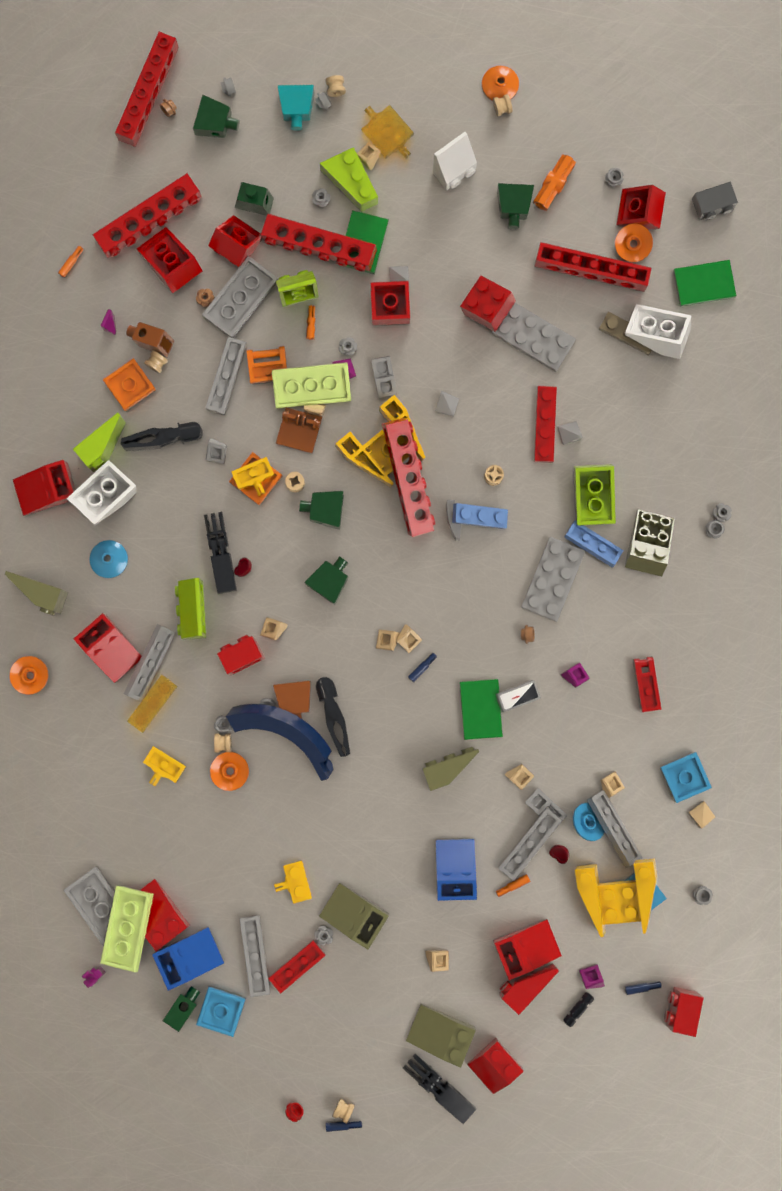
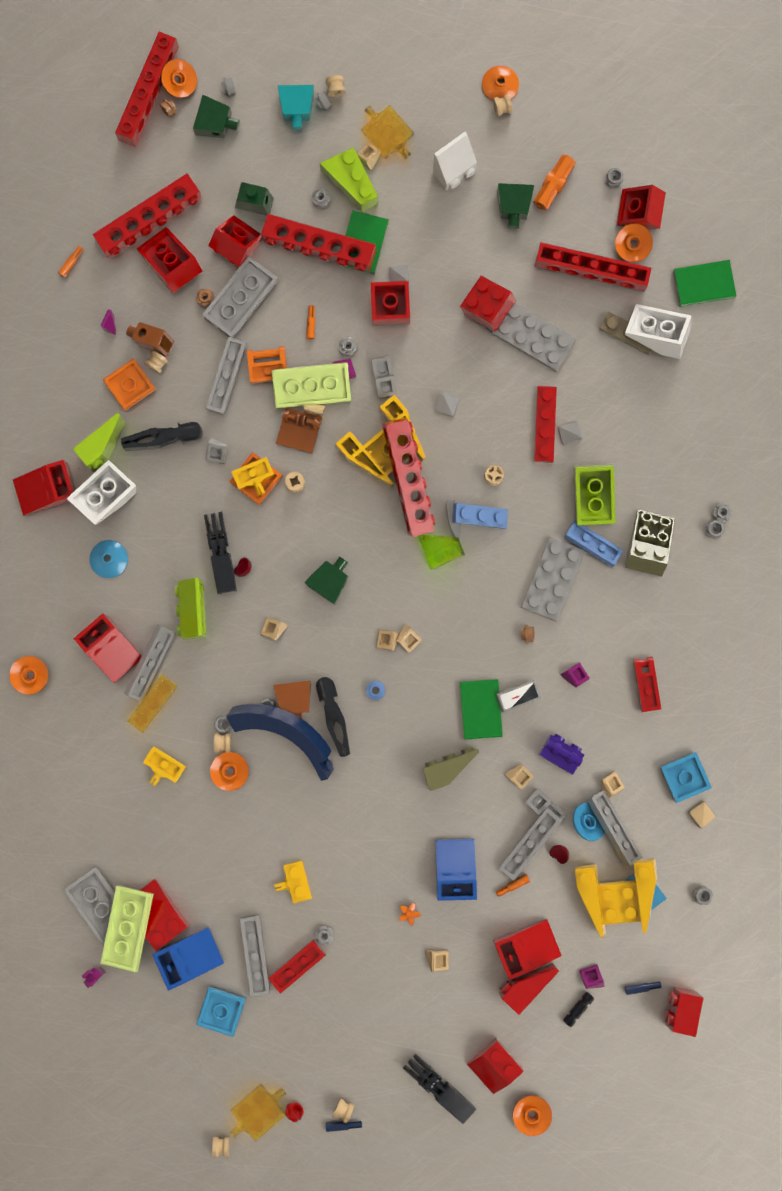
(42, 595): olive slope -> none
(176, 1017): dark green torso -> none
(186, 75): none -> orange dish
(221, 1147): none -> tan wheel
(240, 655): red brick -> none
(258, 1112): none -> clear yellow plate
(297, 288): lime slope -> none
(324, 508): dark green torso -> none
(354, 916): olive slope -> none
(381, 690): none -> medium blue plate
(409, 913): none -> orange plant
(422, 668): dark blue pin -> none
(440, 549): none -> clear neon green wing
(441, 1035): olive slope -> none
(539, 1123): none -> orange dish
(562, 754): none -> dark purple brick
(714, 201): dark grey brick -> none

